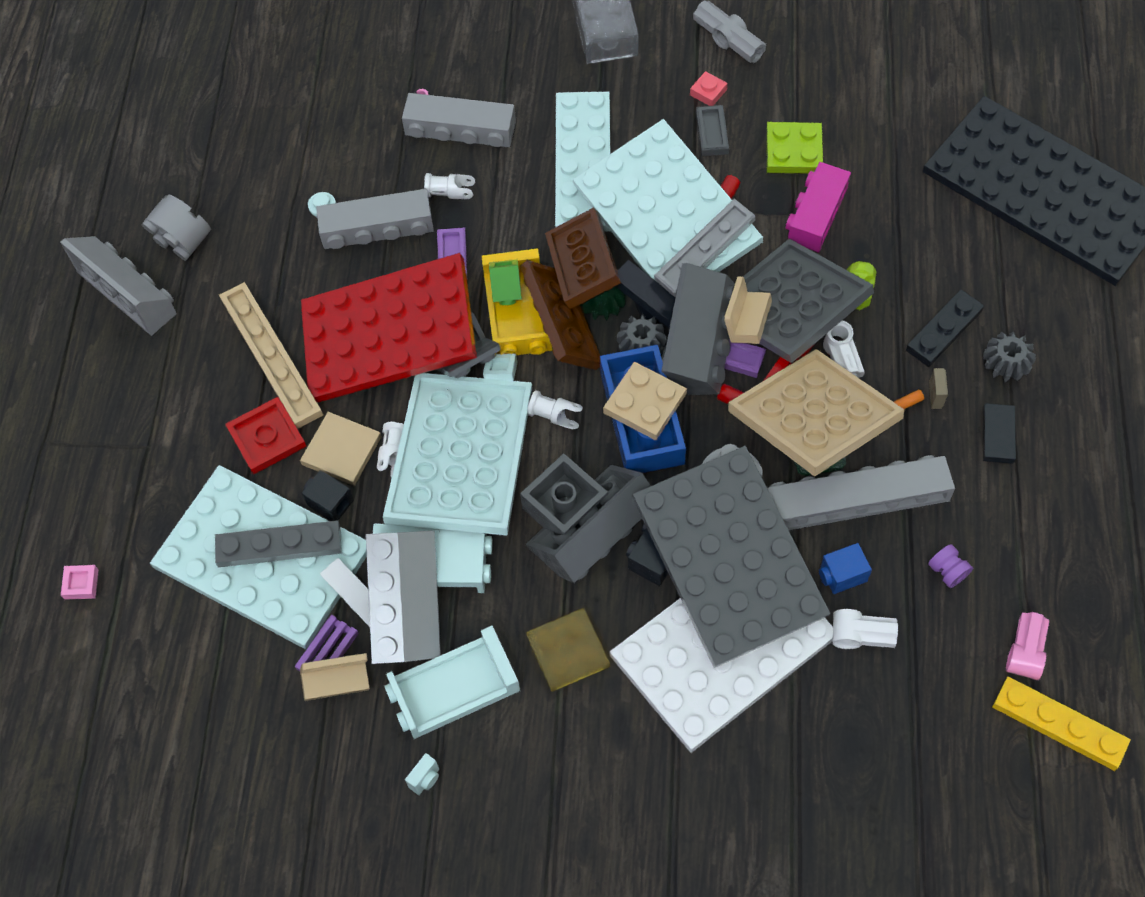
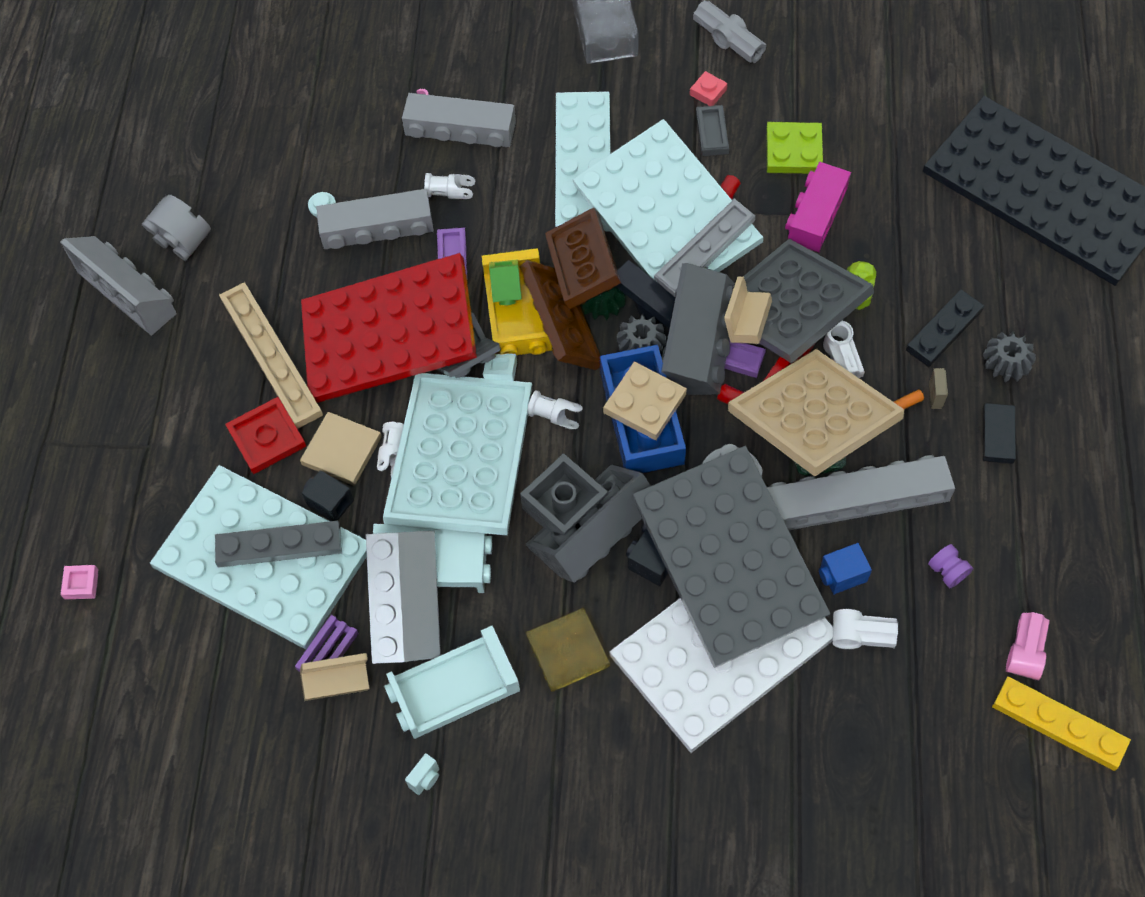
(349, 588): white sticker -> none

